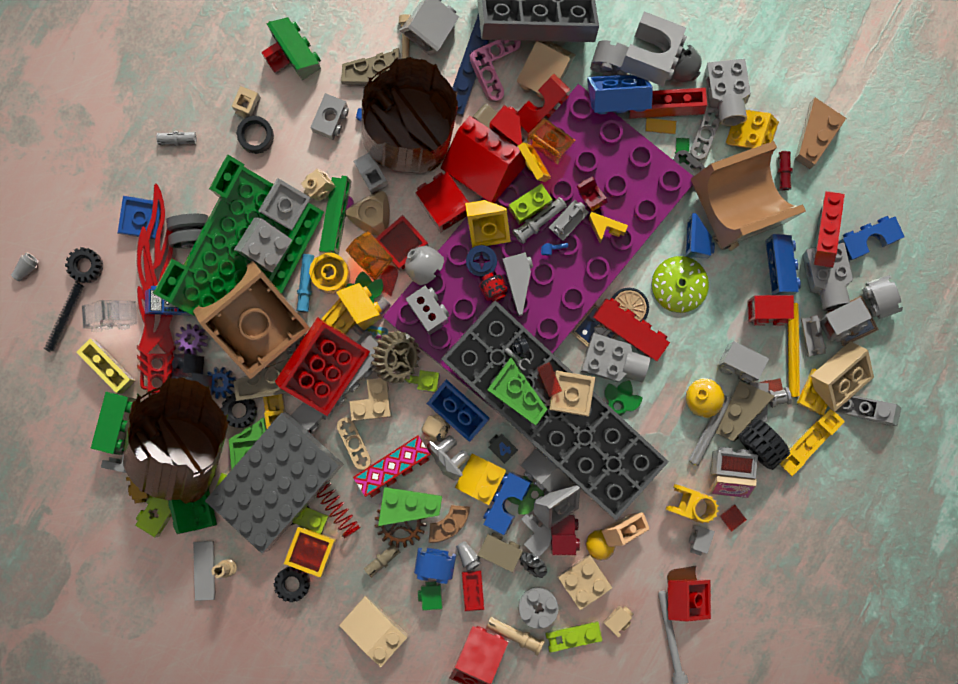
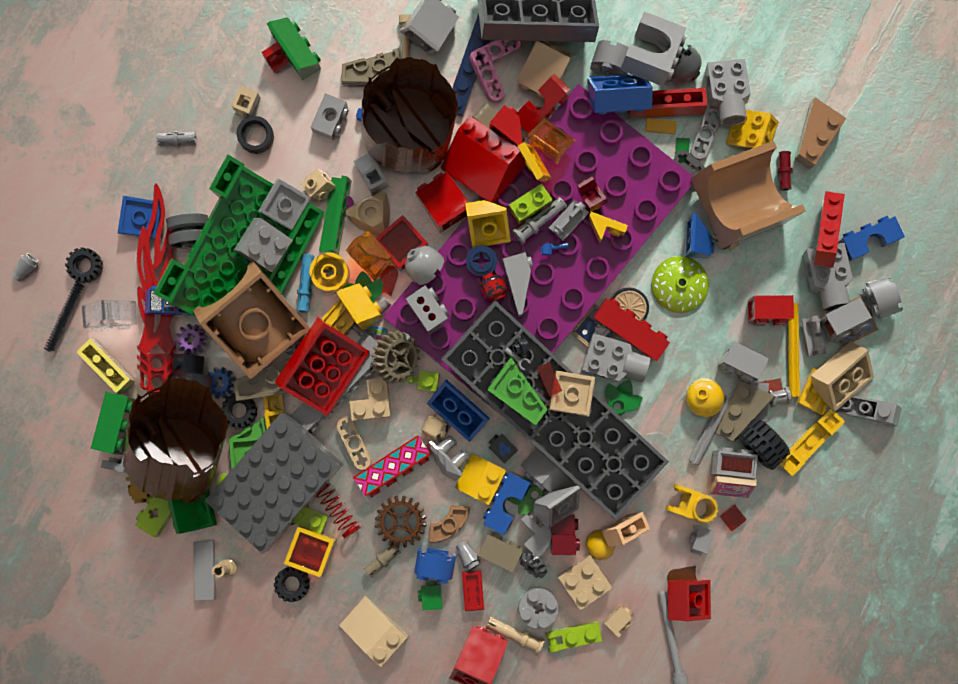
(407, 505): bright green wing -> none
(782, 264): blue slope -> none

